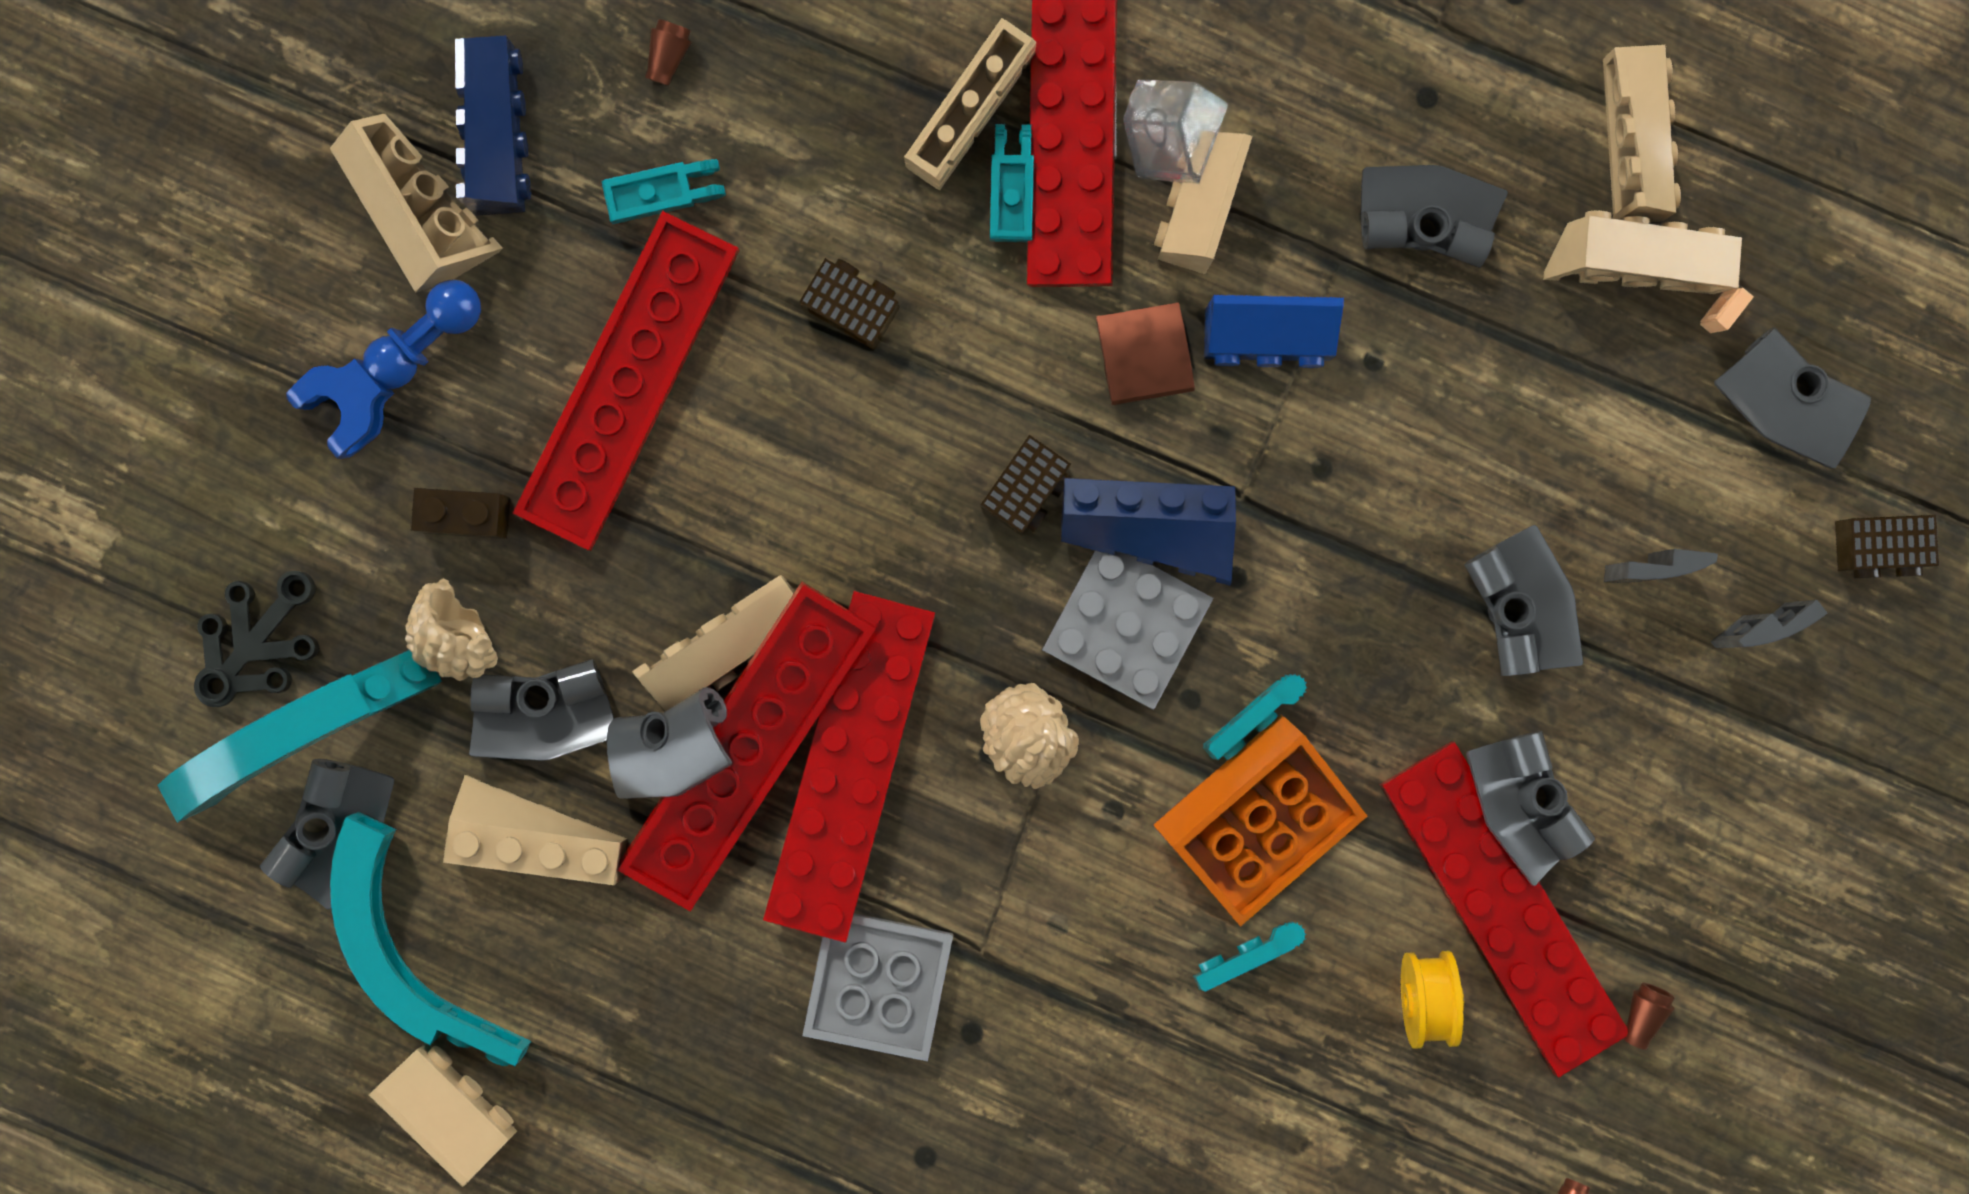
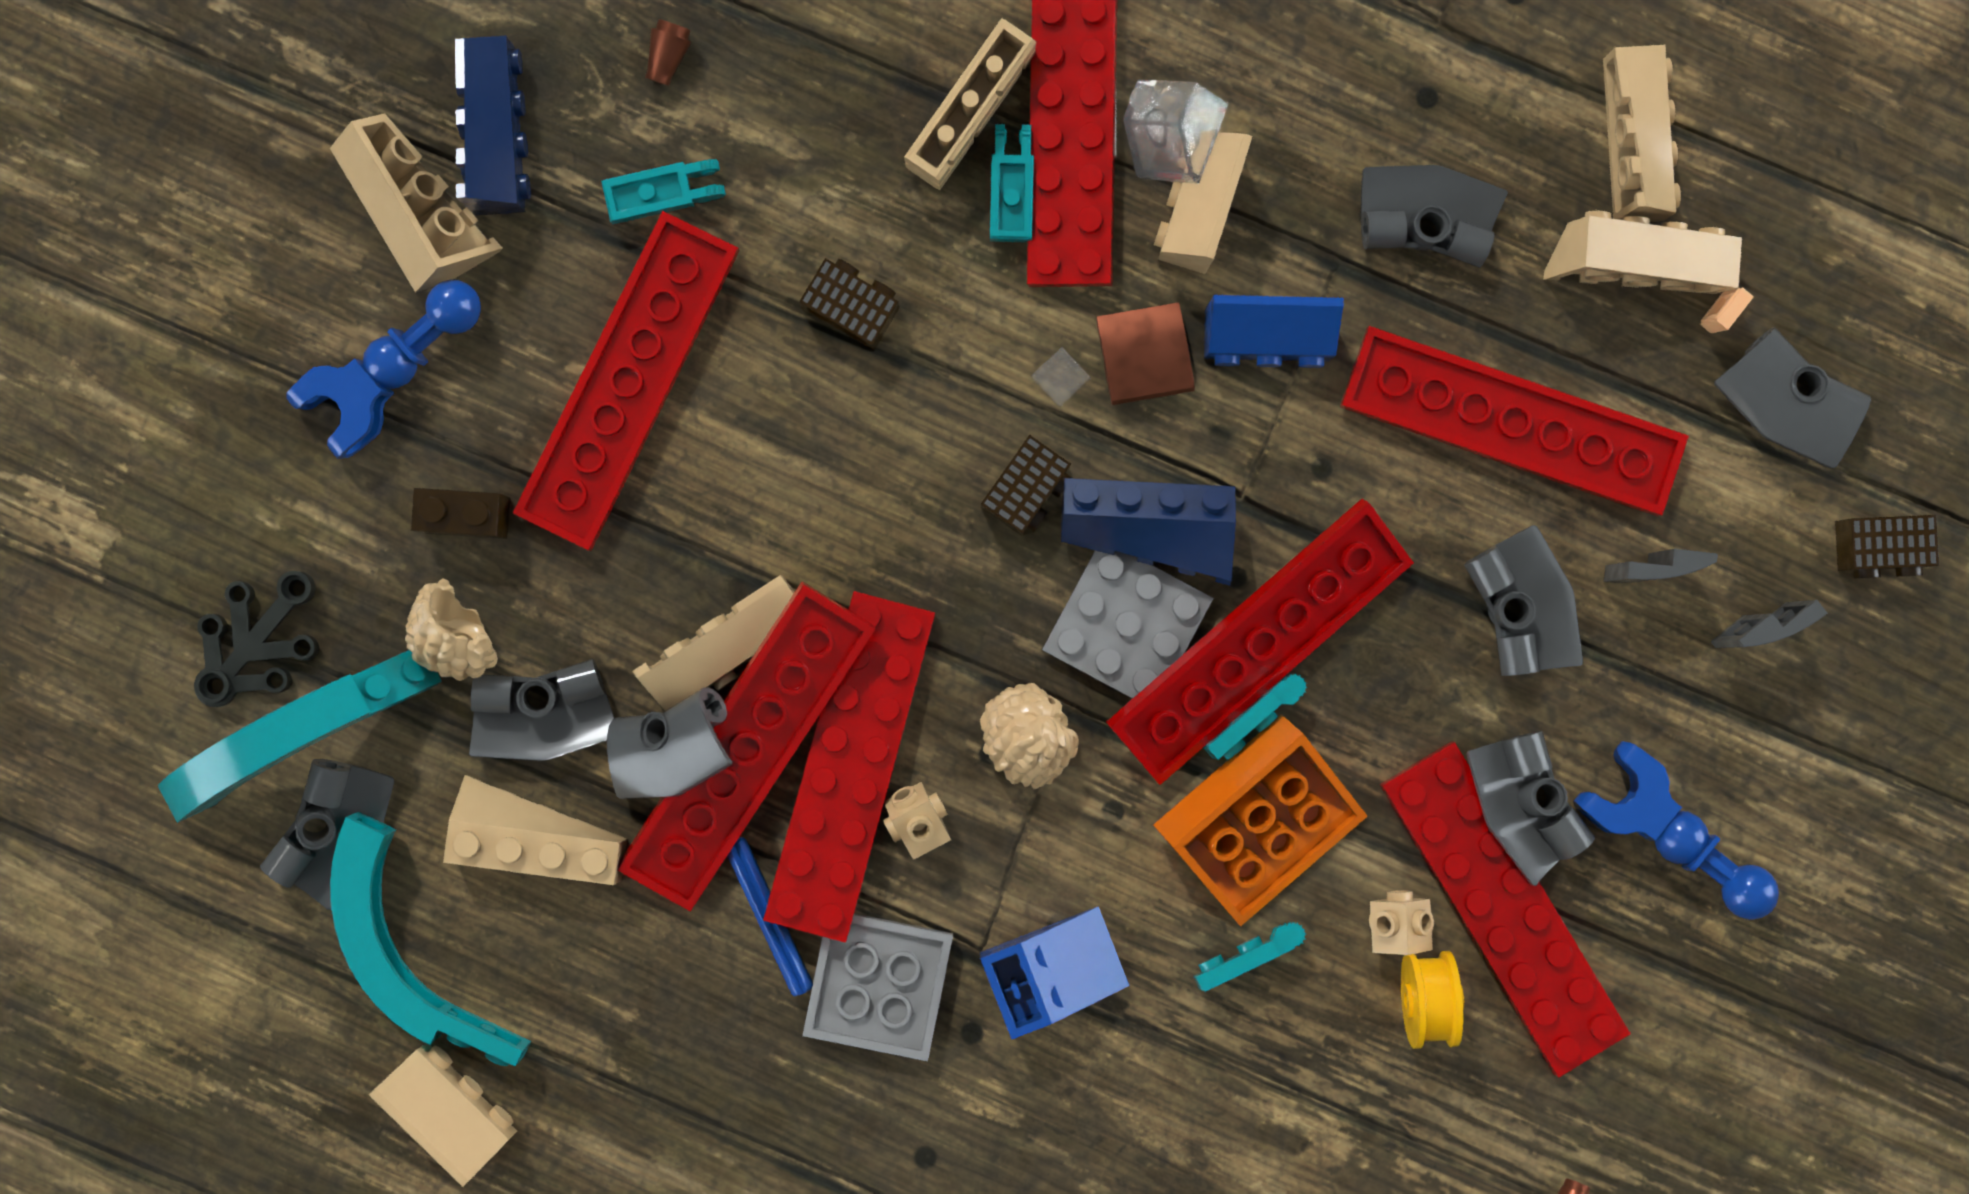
(777, 936): none -> blue axle
(916, 819): none -> tan brick
(1053, 972): none -> slope
(1060, 377): none -> clear tile
(1260, 641): none -> red plate
(1401, 924): none -> tan brick
(1514, 421): none -> red plate
(1647, 1014): copper cone -> none
(1677, 834): none -> blue piece

